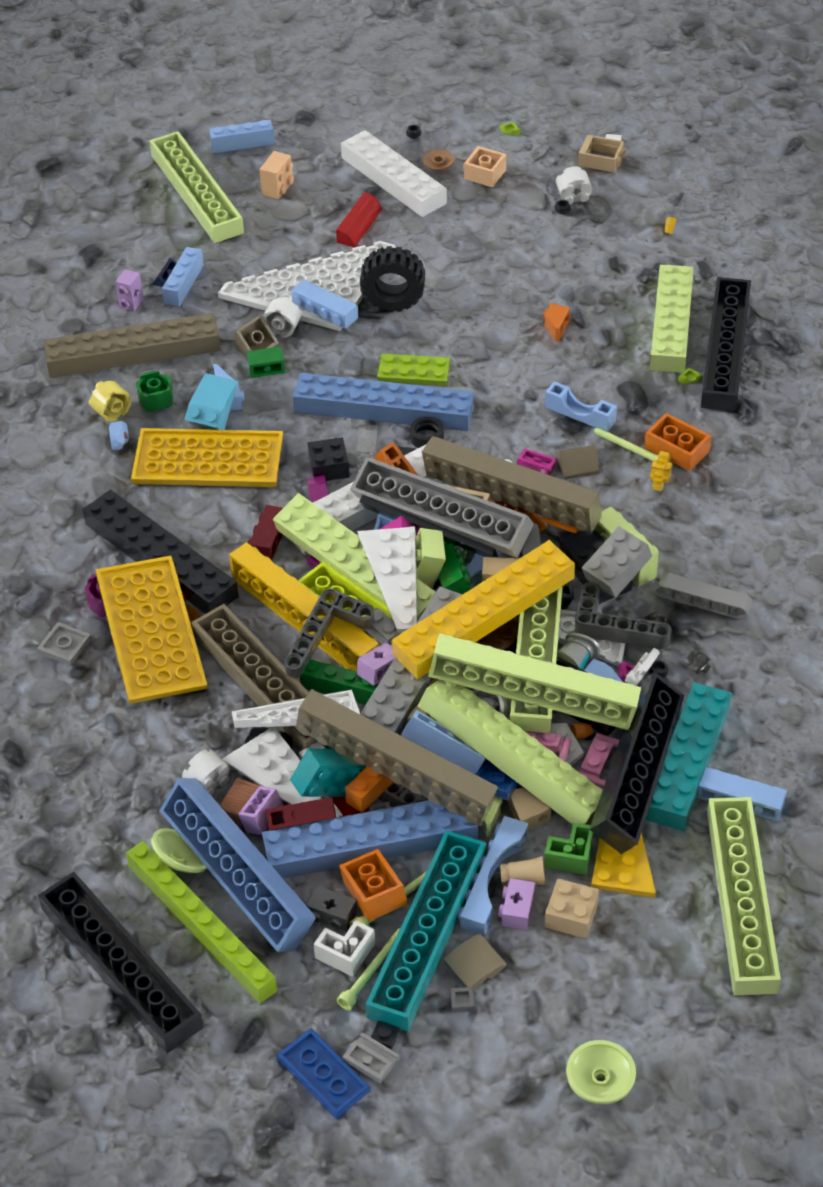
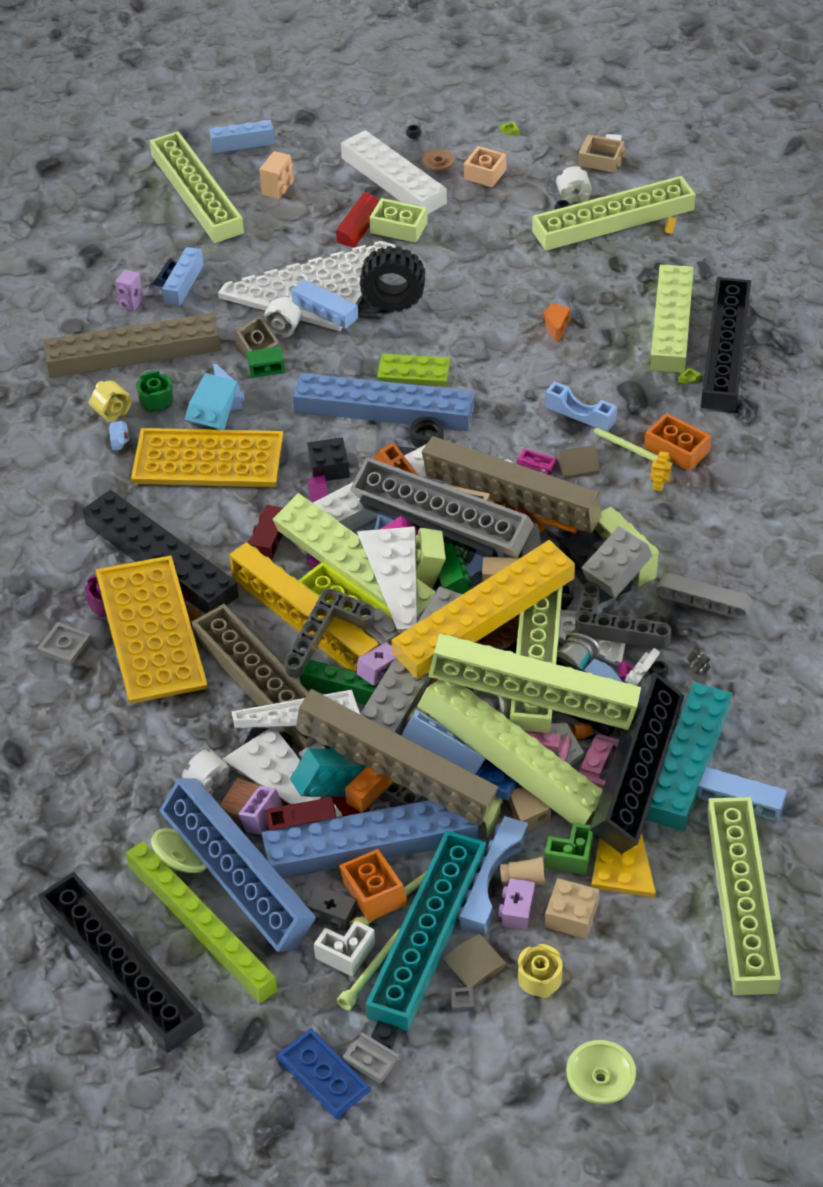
(398, 220): none -> yellowish green brick
(540, 970): none -> light yellow brick
(613, 213): none -> yellowish green brick

